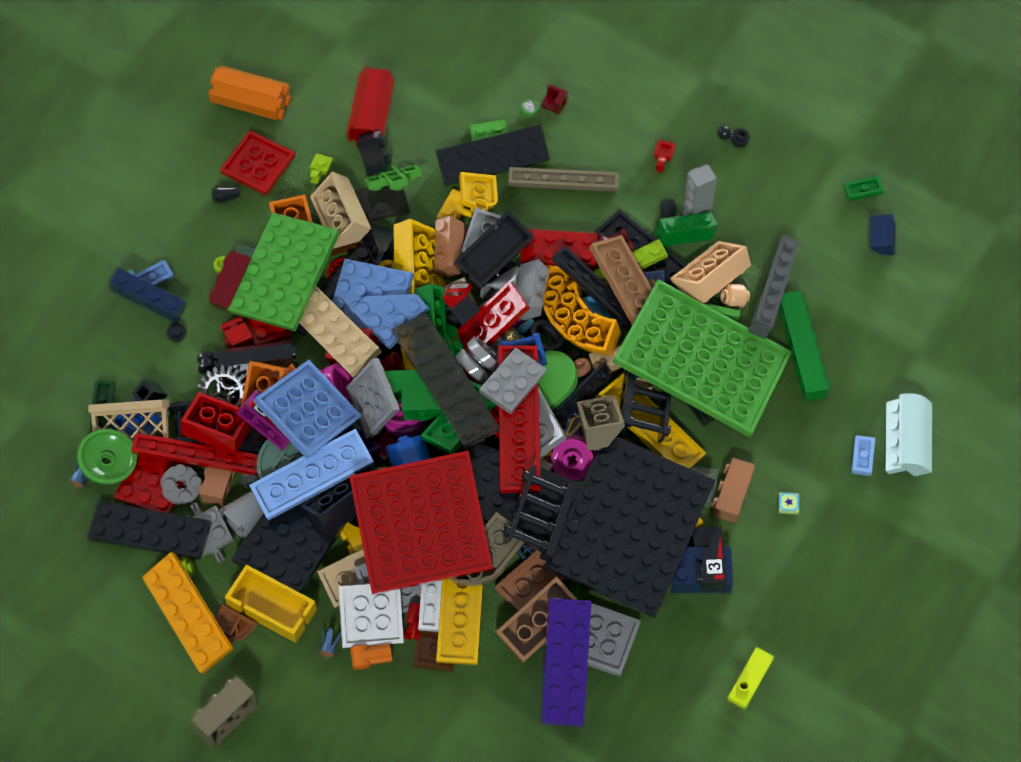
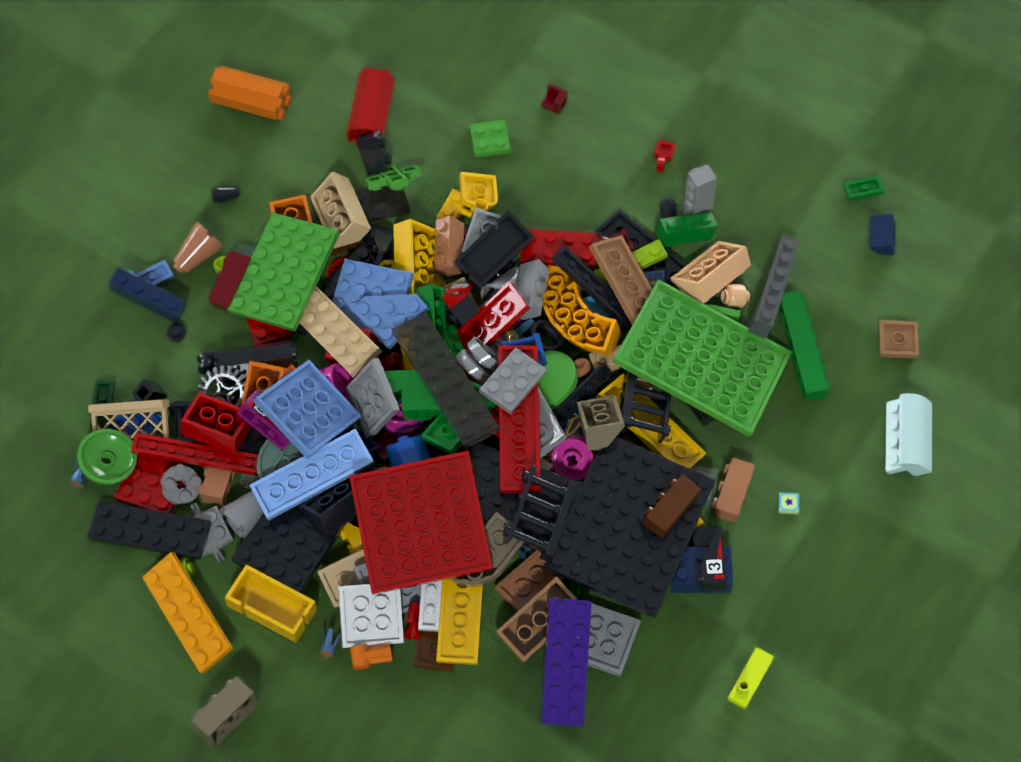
(196, 249): none -> nougat cone
(234, 624): dark orange brick -> none
(237, 333): red brick -> none
(257, 163): red plate -> none
(320, 166): lime plate -> none
(493, 154): black plate -> none
(529, 107): tile -> none
(563, 179): dark tan plate -> none
(671, 505): none -> reddish brown brick
(725, 133): black plate -> none
(863, 455): light blue plate -> none
(898, 339): none -> medium nougat plate

